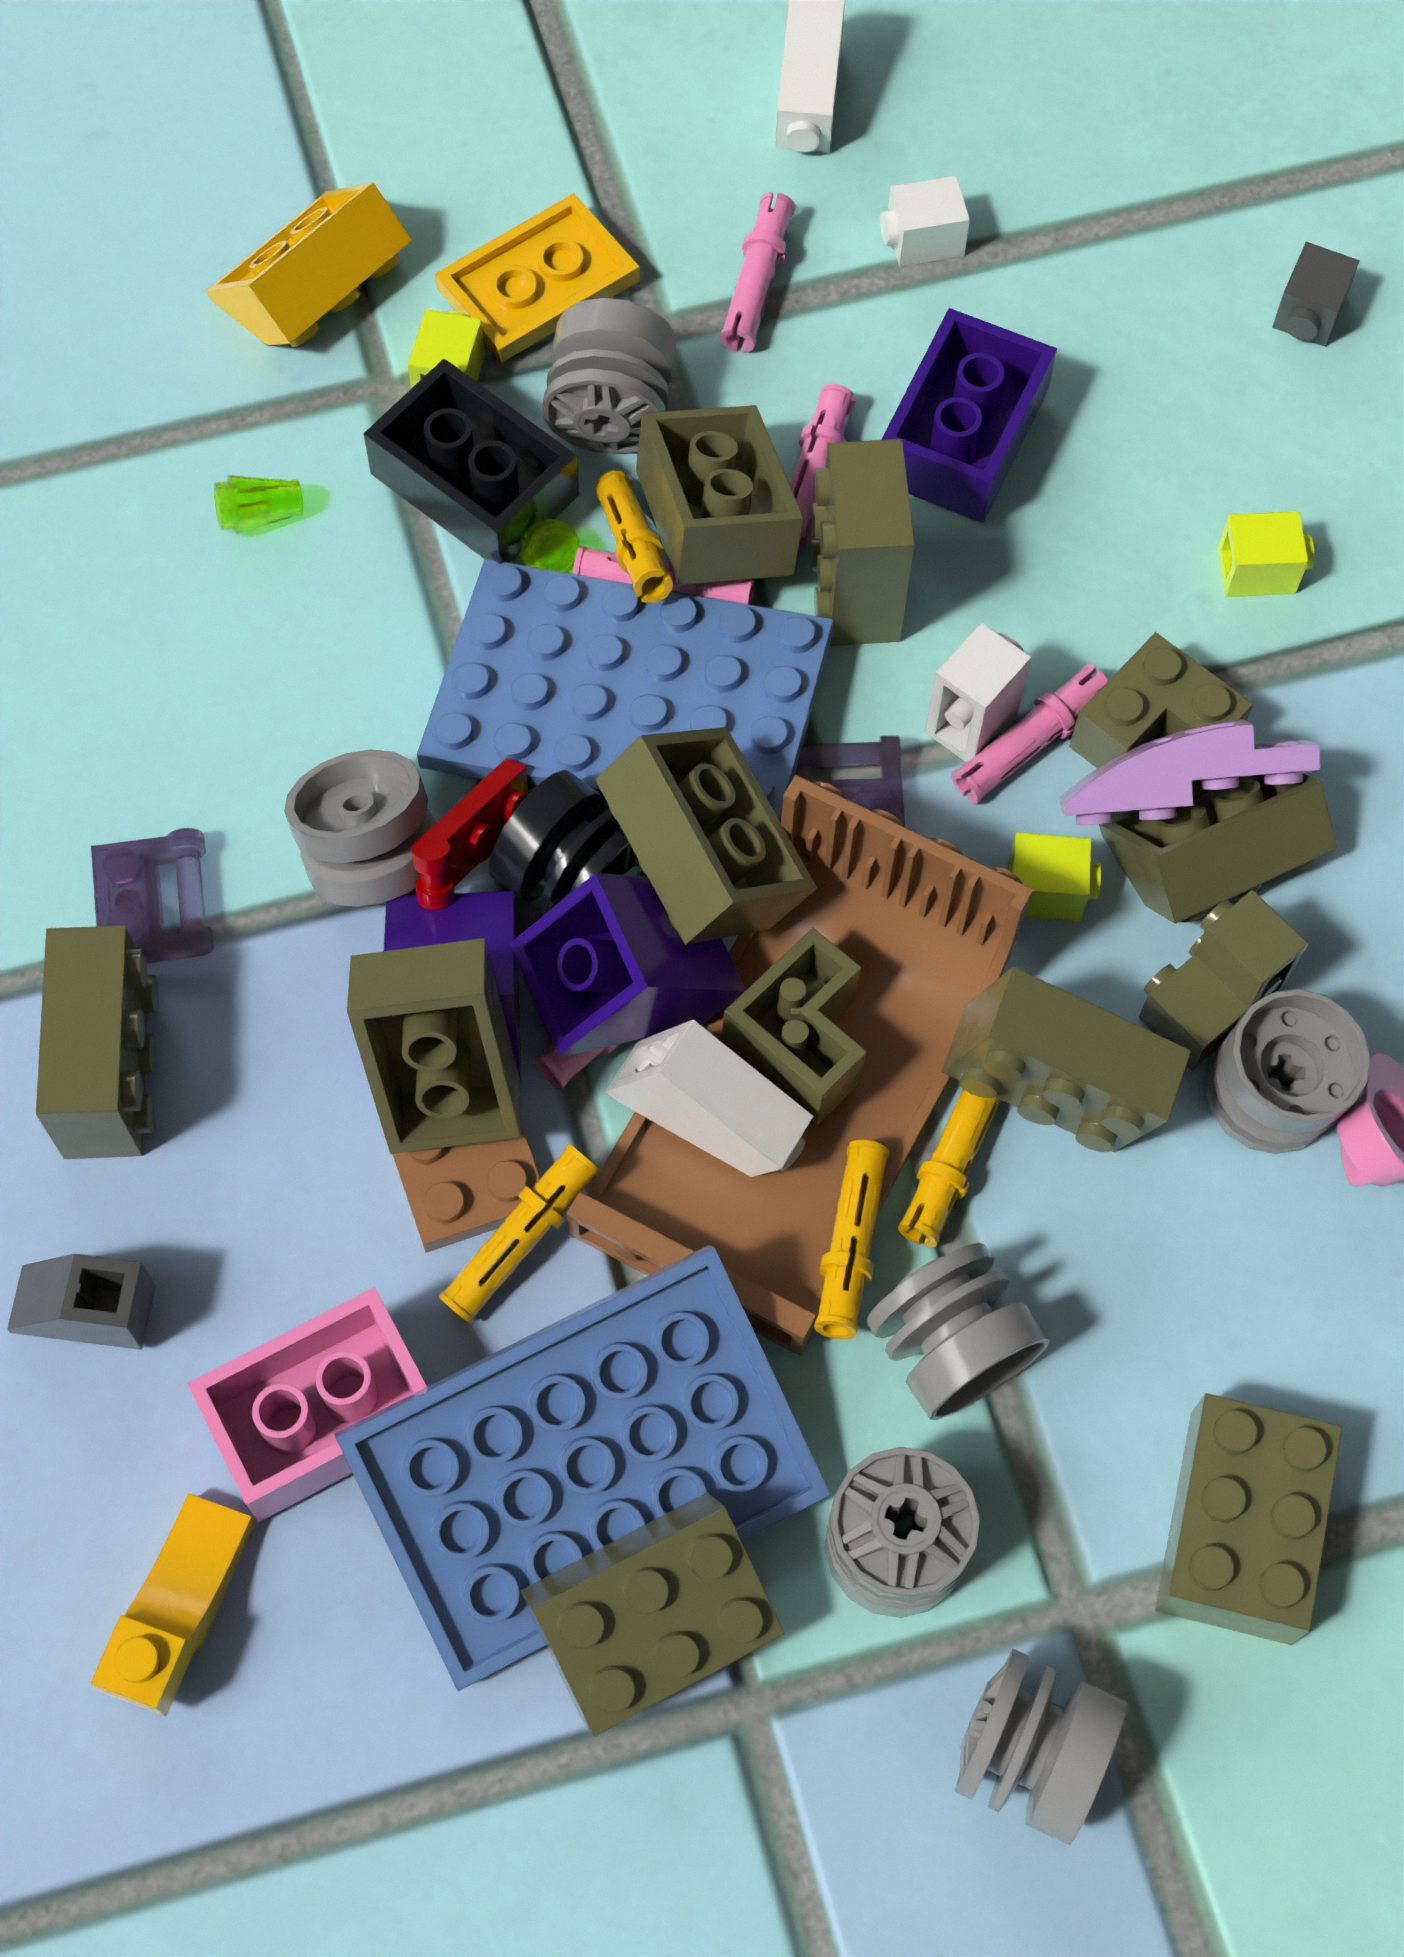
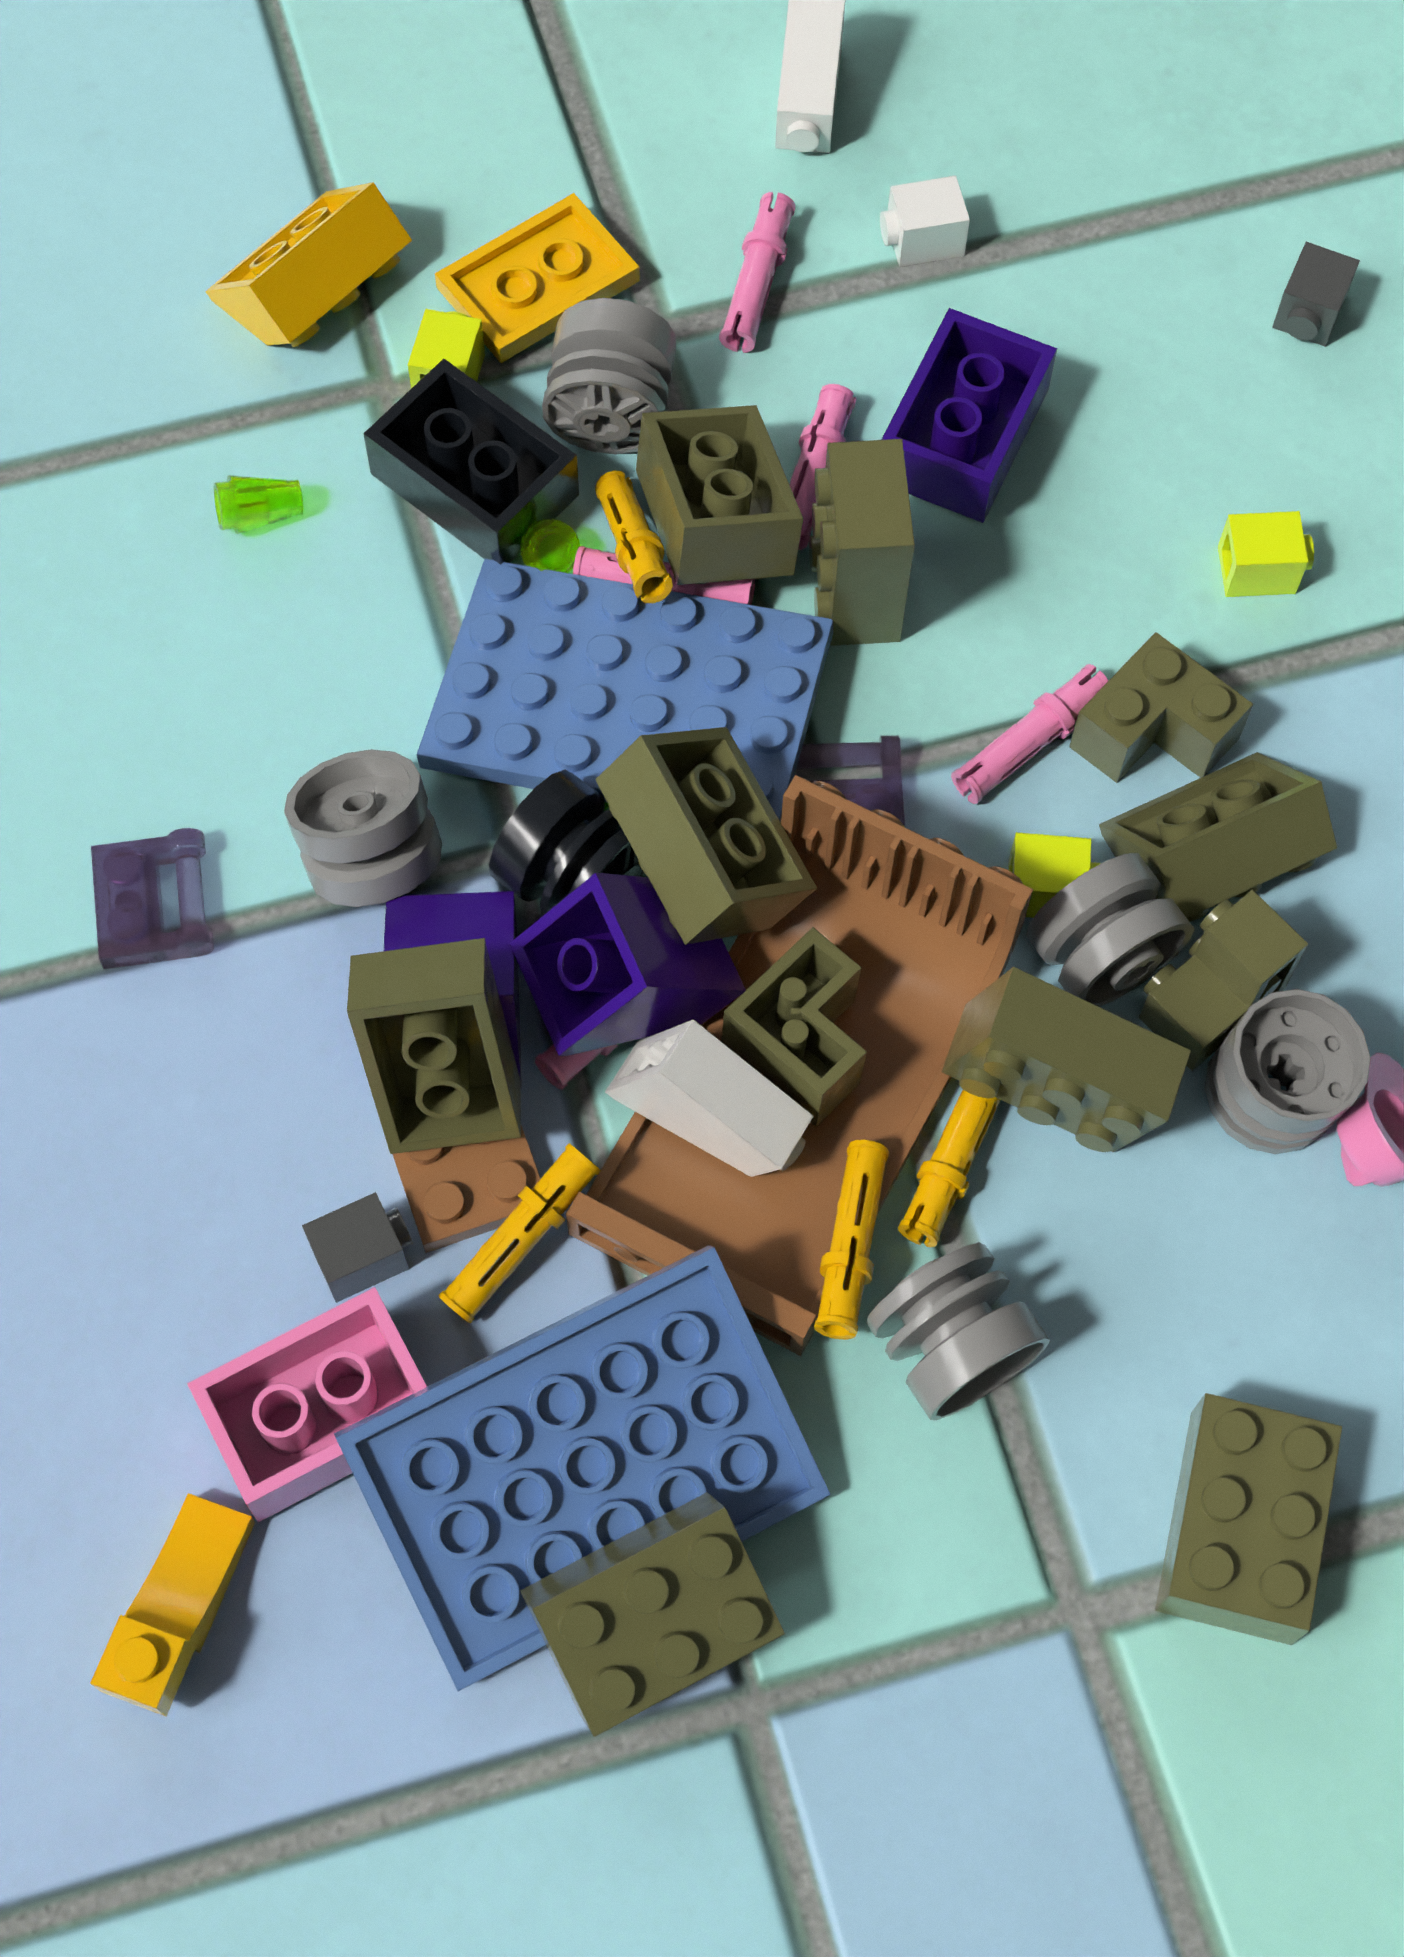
(84, 1300): dark grey slope -> none
(95, 1043): olive brick -> none
(358, 1245): none -> dark grey brick
(466, 834): red plate -> none
(894, 1573): light grey wheel -> none
(977, 692): white brick -> none
(1041, 1746): light grey wheel -> none
(1109, 930): none -> light grey wheel
(1161, 772): lavender slope -> none

